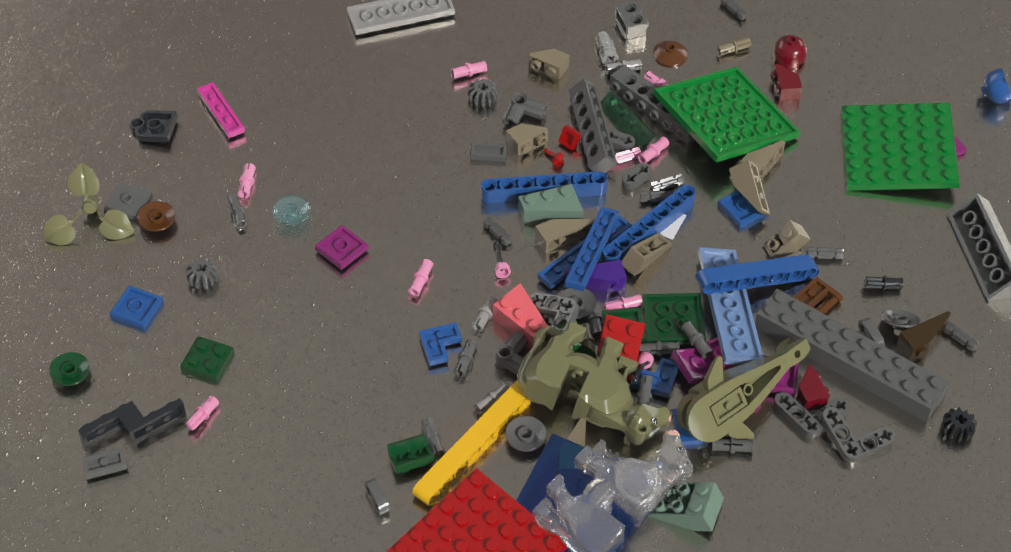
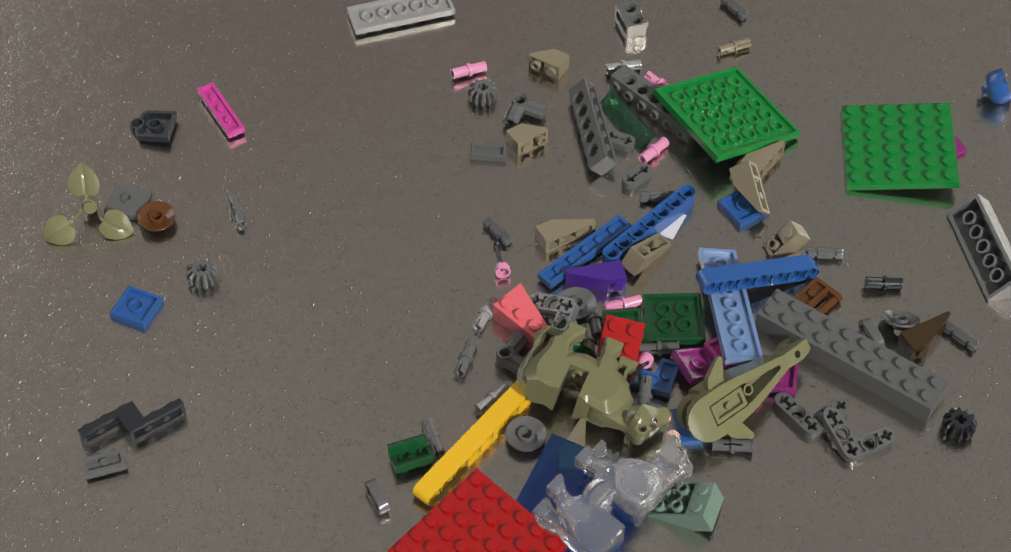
(66, 363): dark green dish -> none
(202, 412): bright pink axle -> none
(207, 358): dark green plate -> none
(246, 180): bright pink pin -> none
(291, 210): clear light blue dish -> none
(341, 247): magenta plate -> none
(420, 277): bright pink pin -> none
(436, 339): blue plate -> none
(509, 189): blue beam -> none
(550, 204): sand green wedge -> none
(557, 158): red hand -> none
(569, 137): red plate -> none
(592, 249): blue plate -> none
(606, 48): light grey axle -> none
(627, 155): bright pink axle -> none
(667, 182): axle -> none
(670, 53): reddish brown dish -> none
(696, 339): dark grey pin -> none
(786, 83): dark red slope -> none
(789, 51): dark red cylinder -> none
(811, 391): dark red slope -> none

